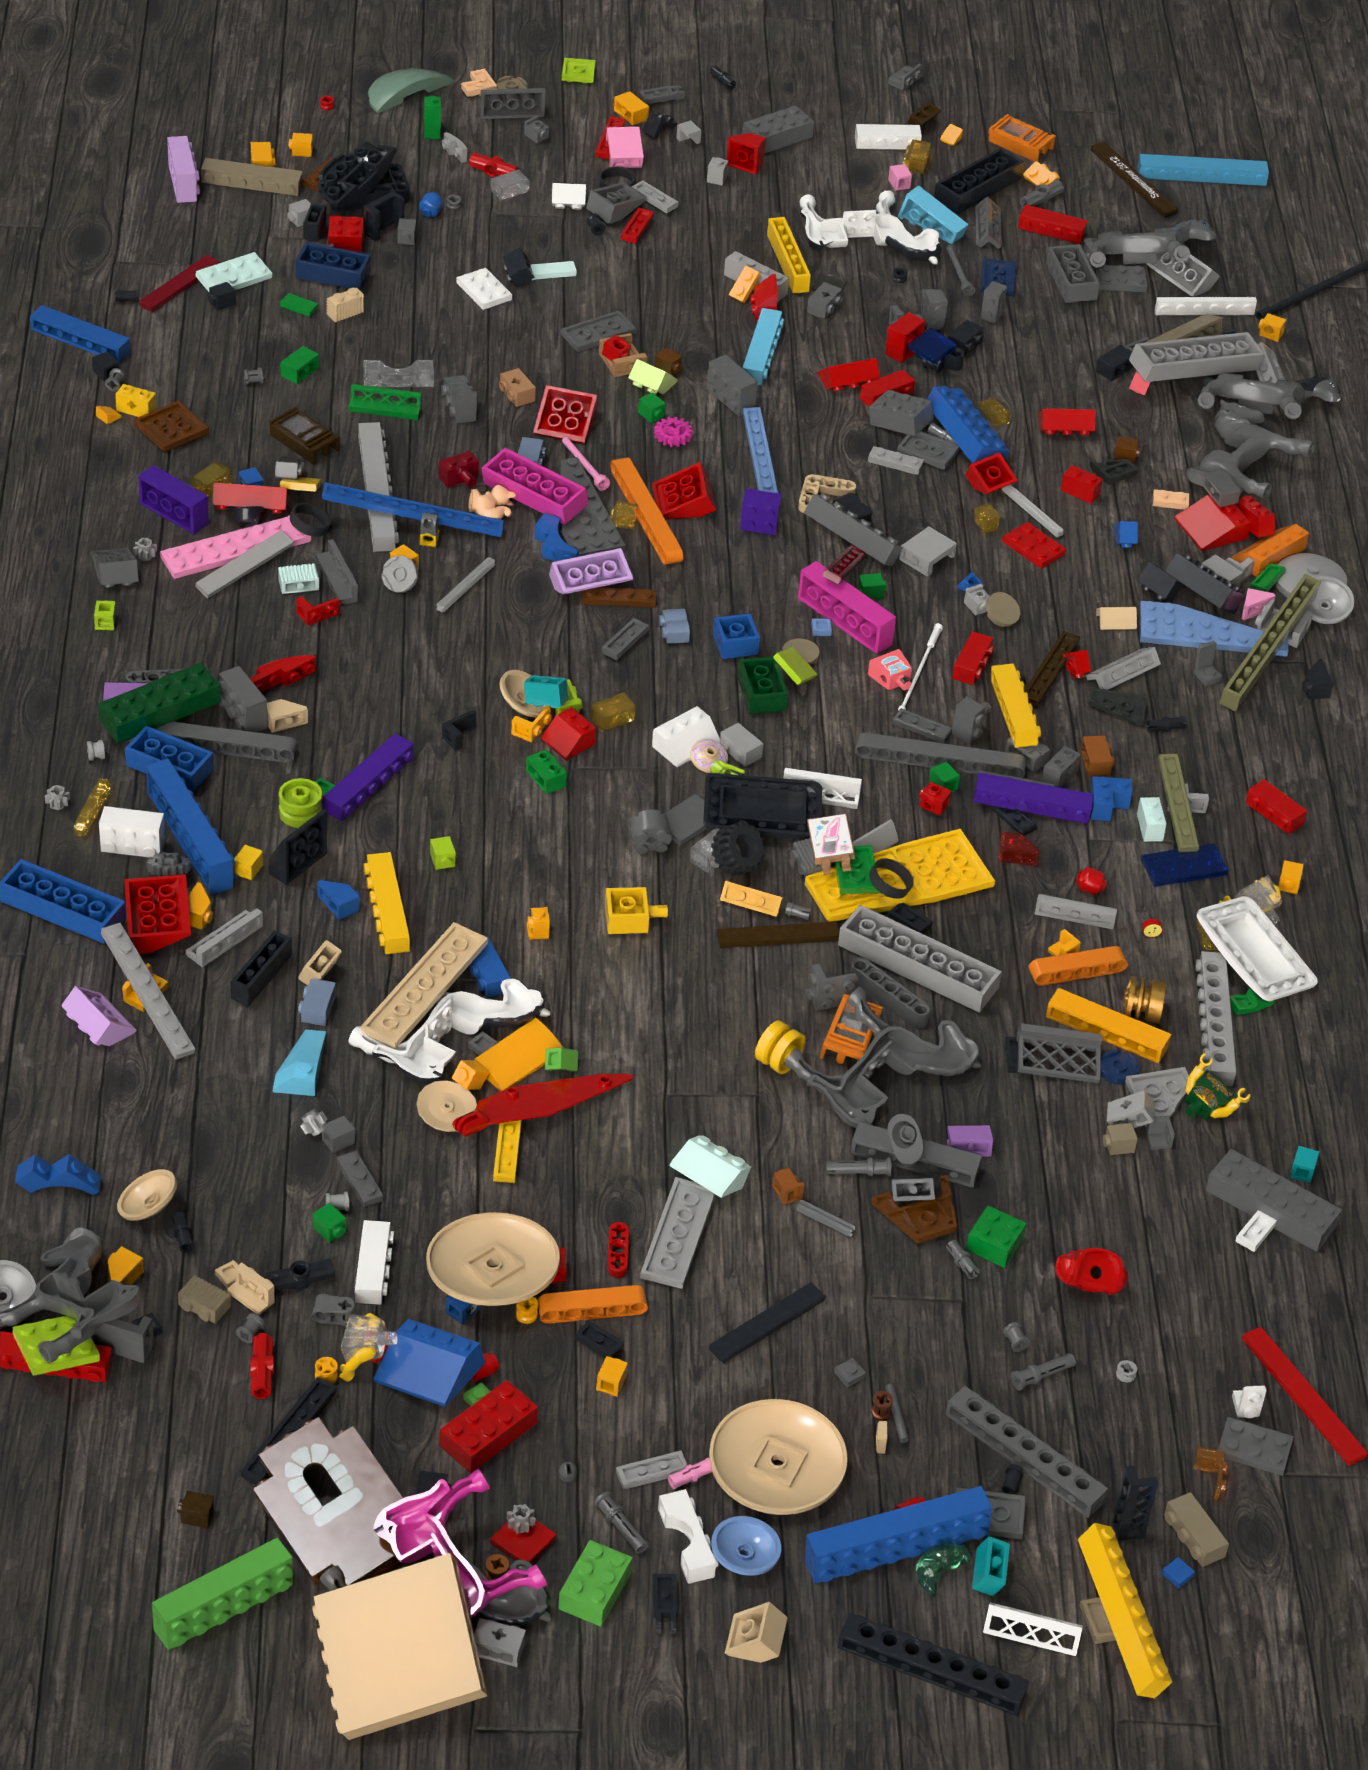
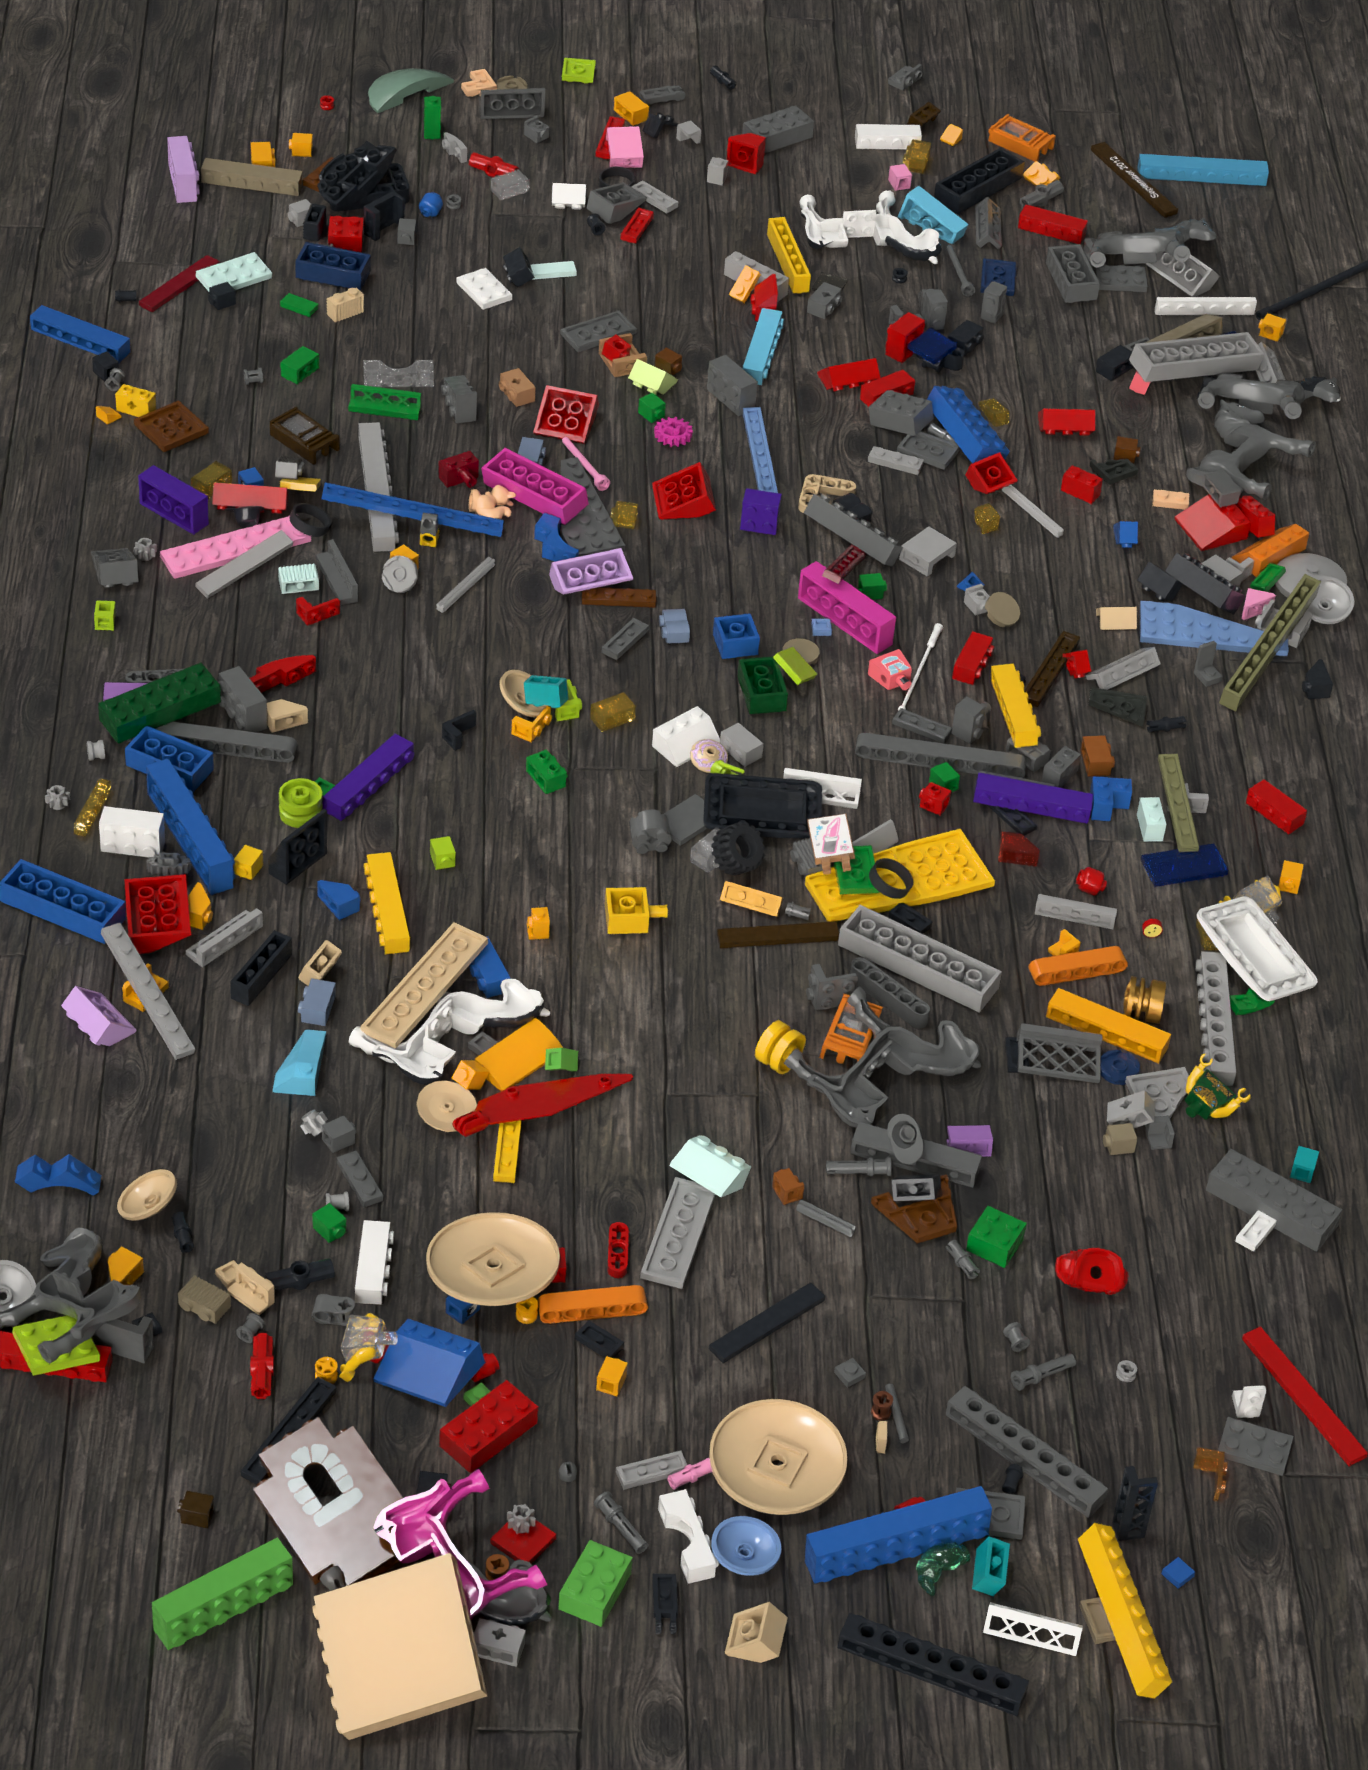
(569, 734): red slope -> none
(648, 512): orange beam -> none
(1034, 545): red plate -> none
(1196, 1529): dark tan brick -> none

